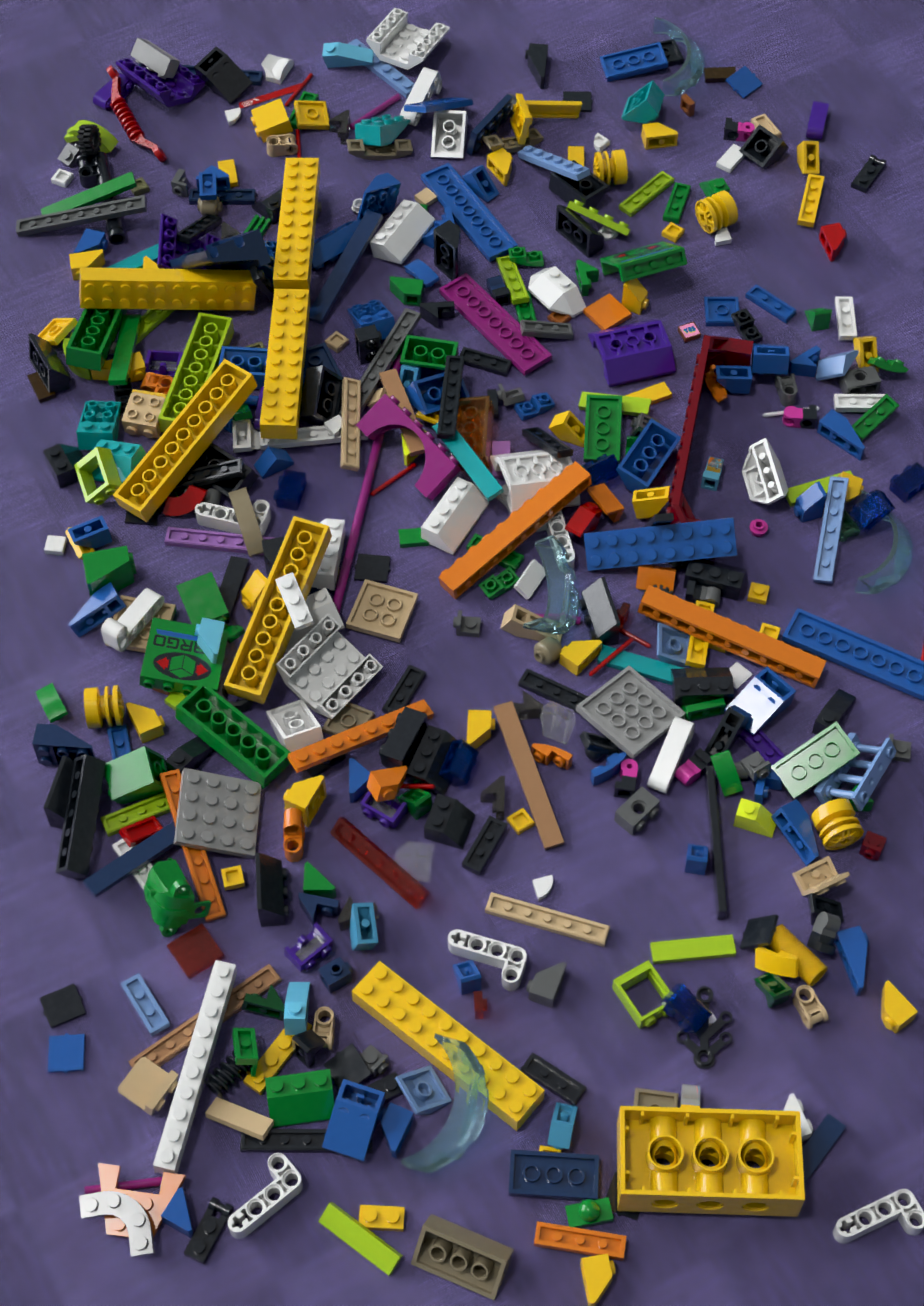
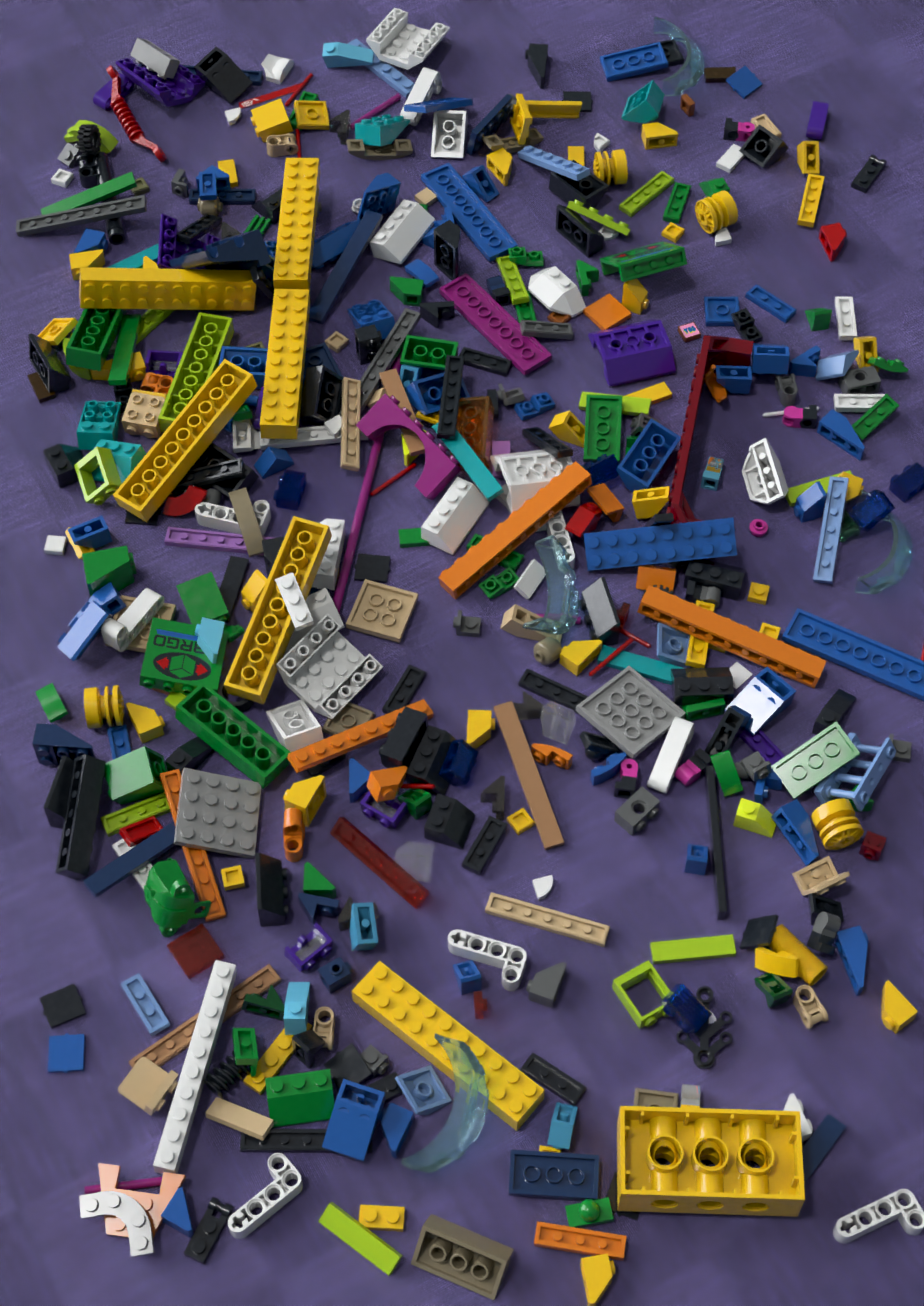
(83, 630): none -> slope

